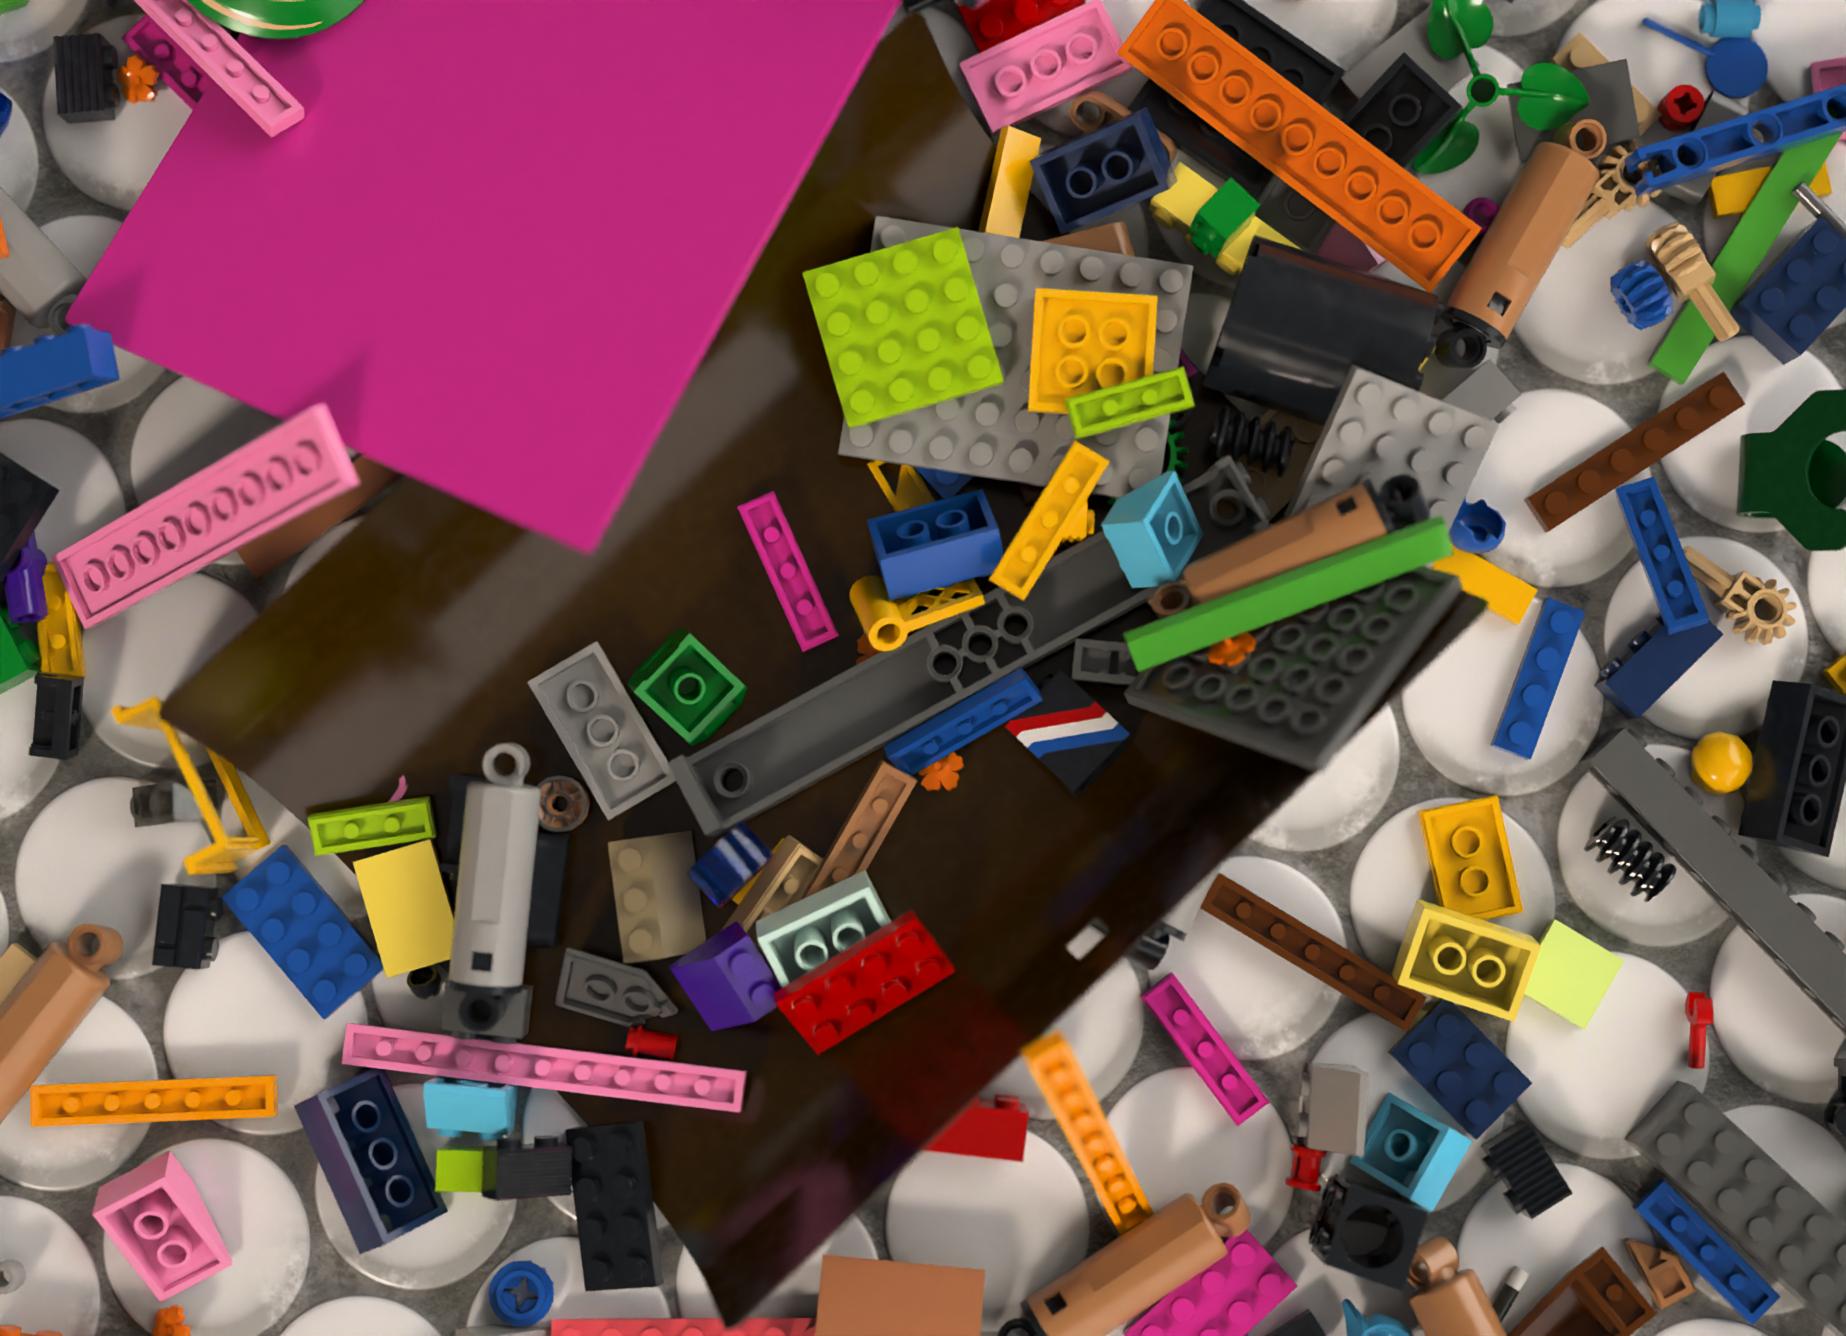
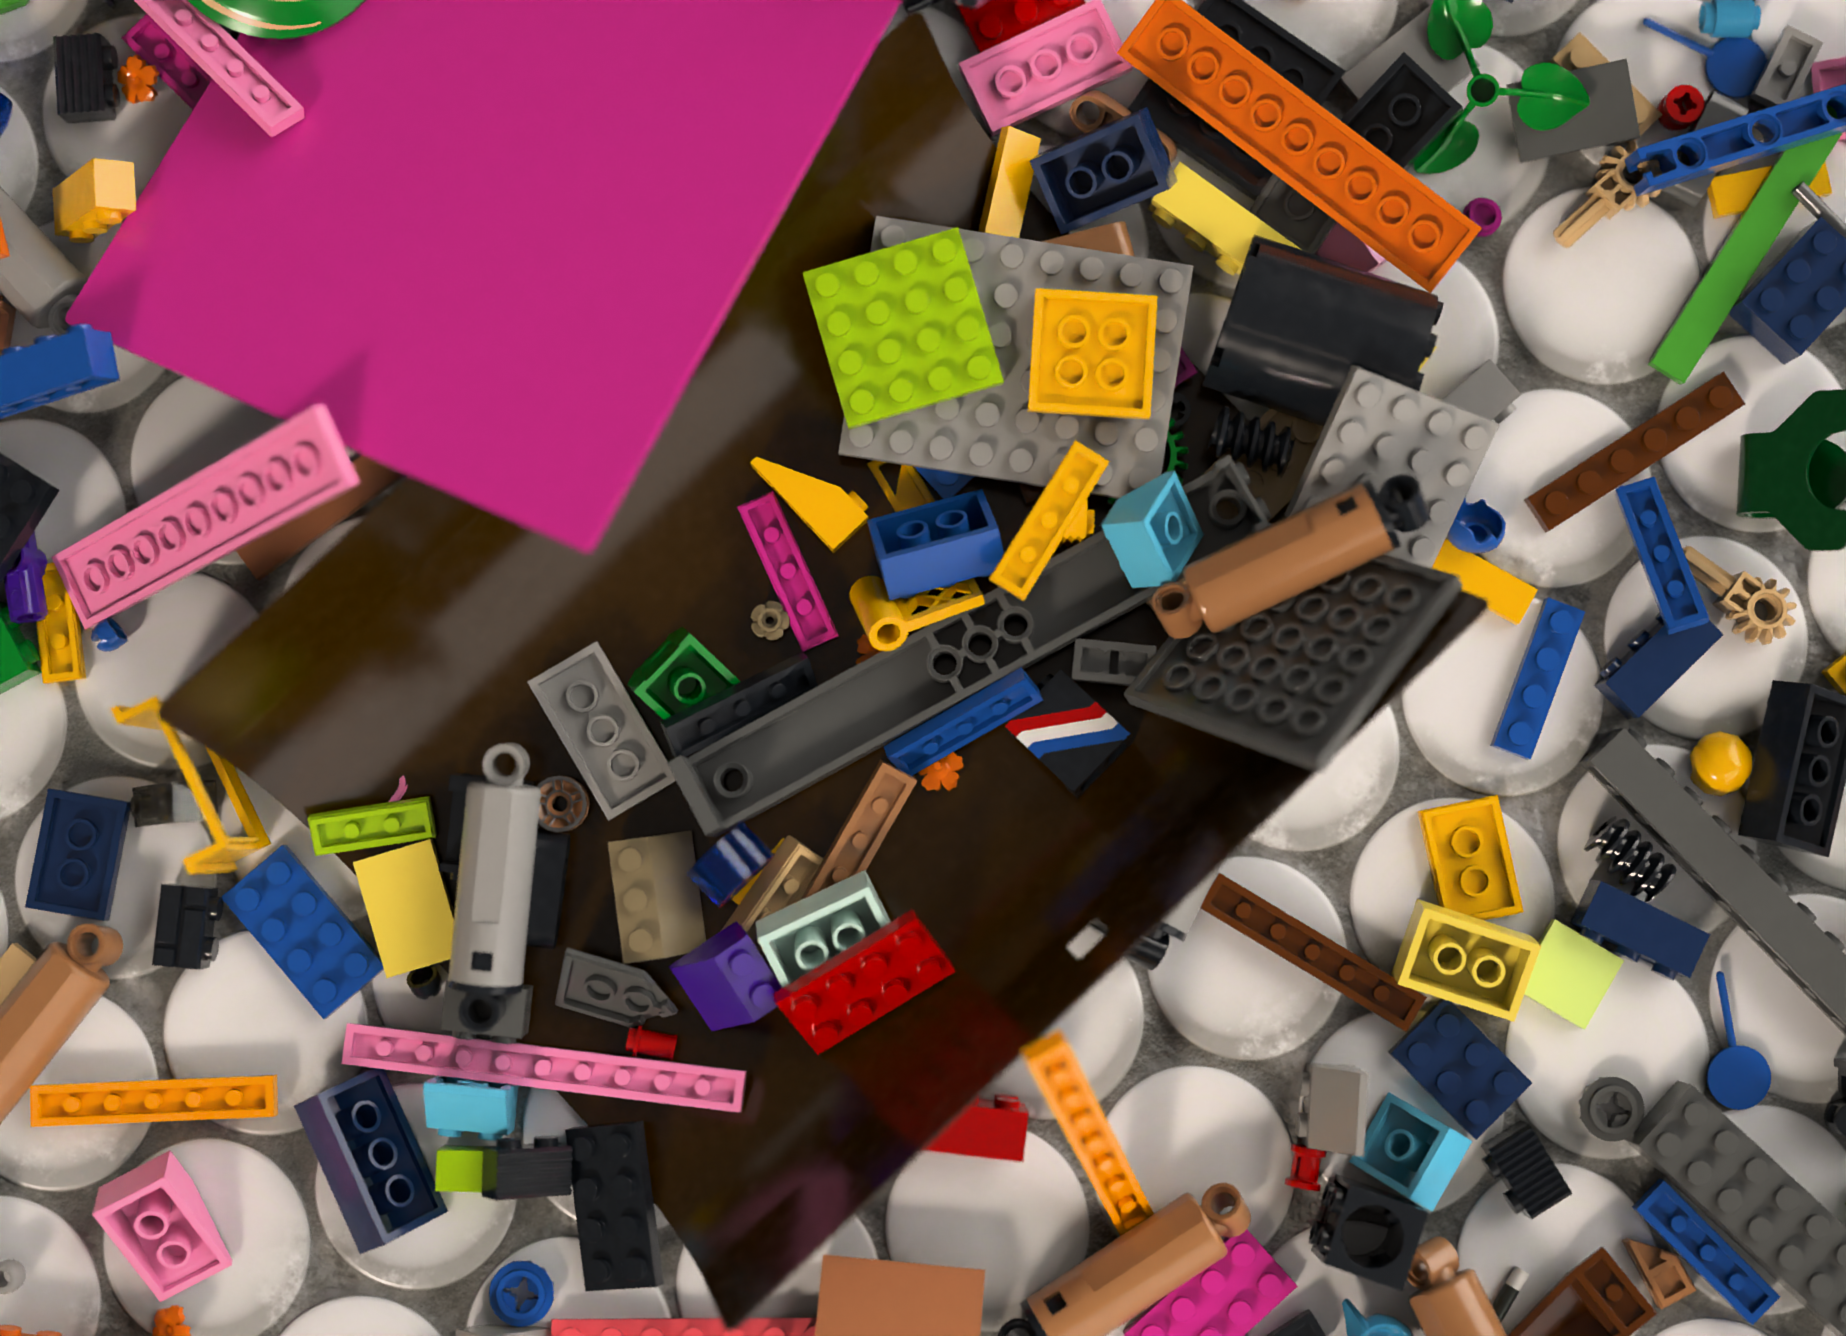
(57, 715): black hinge -> none
(78, 854): none -> dark blue plate
(94, 199): none -> yellow brick
(110, 634): none -> blue hinge
(738, 705): none -> black plate
(774, 630): none -> dark tan plate
(821, 505): none -> yellow slope
(1129, 403): lime tile -> none
(1204, 1049): dark pink tile -> none
(1222, 219): green brick -> none
(1231, 649): orange plant -> none
(1289, 593): bright green tile -> none
(1520, 243): medium nougat piece -> none
(1620, 1125): none -> dark grey gear
(1639, 930): none -> dark blue brick
(1641, 294): blue gear -> none
(1689, 275): tan gear -> none
(1699, 1014): red bar -> none
(1737, 1074): none -> blue piece
(1786, 68): none -> light grey plate

